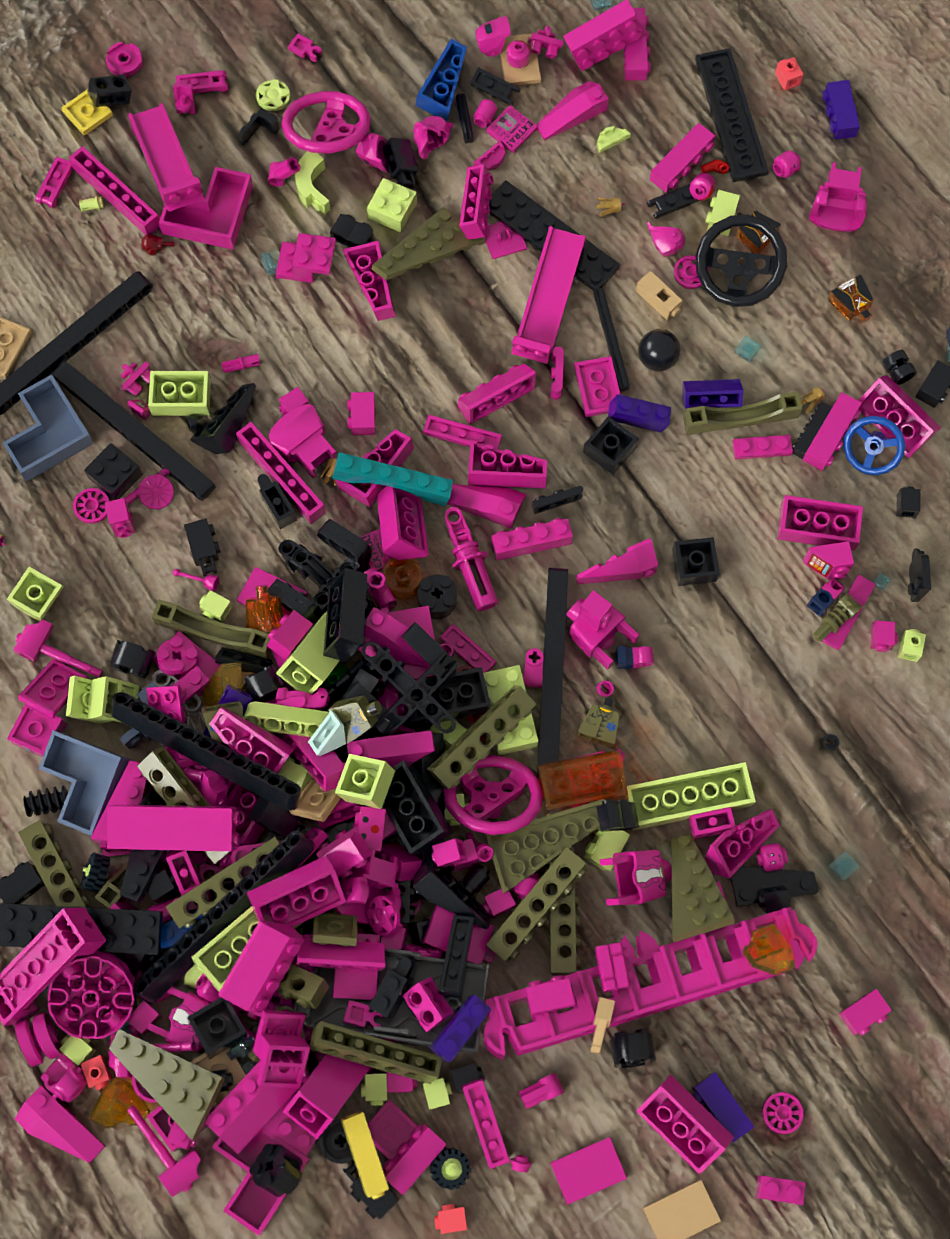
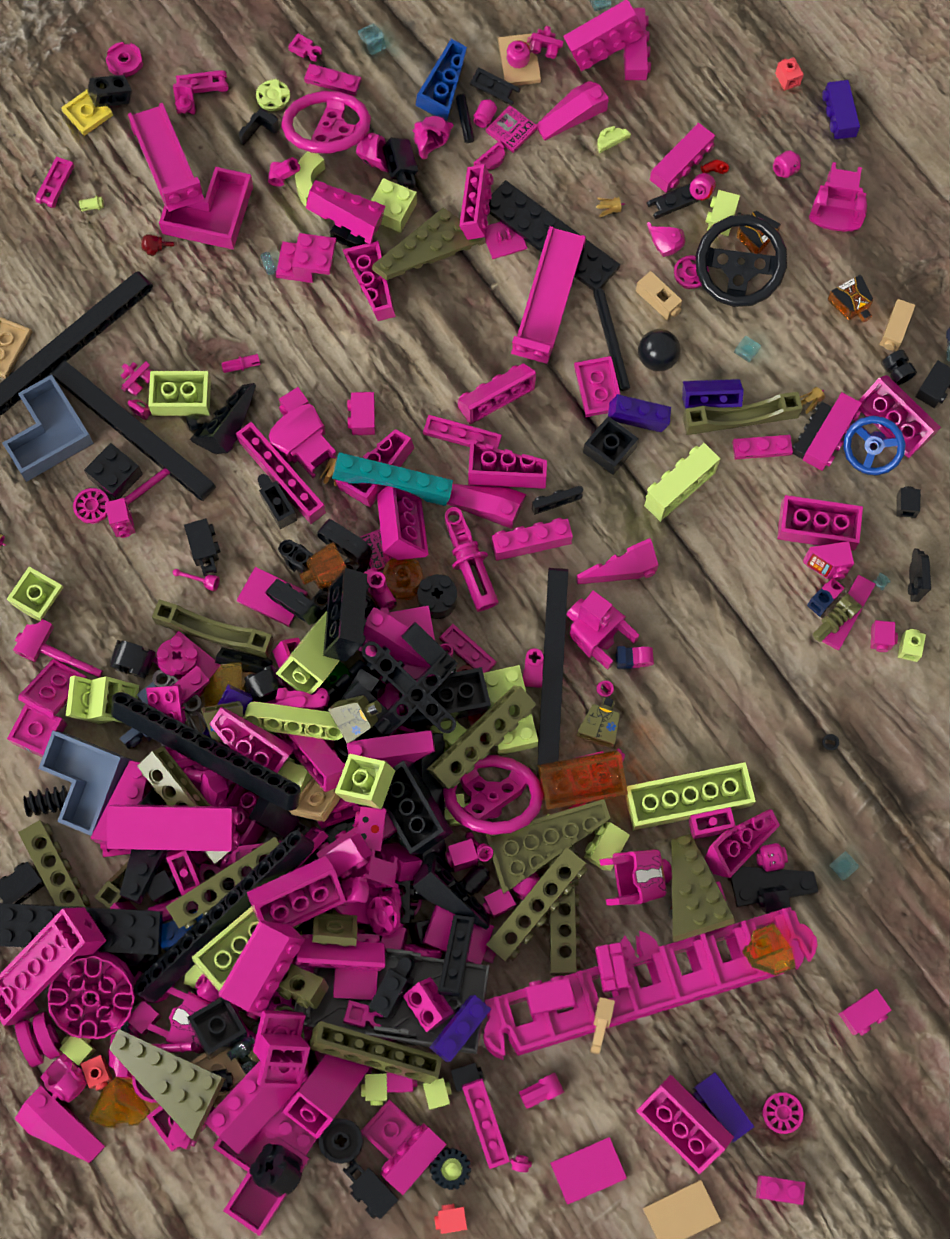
(95, 872): black wheel -> none
(115, 191): dark pink brick -> none
(156, 492): dark pink wheel -> none
(178, 1173): dark pink piece -> none
(215, 606): yellowish green brick -> none
(263, 610): clear orange torso -> none
(289, 634): dark pink brick -> none
(323, 567): none -> clear orange torso
(329, 735): light aqua slope -> none
(332, 79): none -> dark pink plate
(346, 210): none -> dark pink wedge
(364, 1155): light yellow brick -> none
(373, 38): none -> clear light blue bracket
(449, 853): dark pink brick -> none
(492, 36): dark pink helmet -> none
(557, 373): dark pink plate -> none
(617, 816): black brick -> none
(632, 1049): black brick -> none
(681, 481): none -> yellowish green brick
(695, 561): black brick -> none
(731, 115): black plate -> none
(897, 325): none -> tan brick

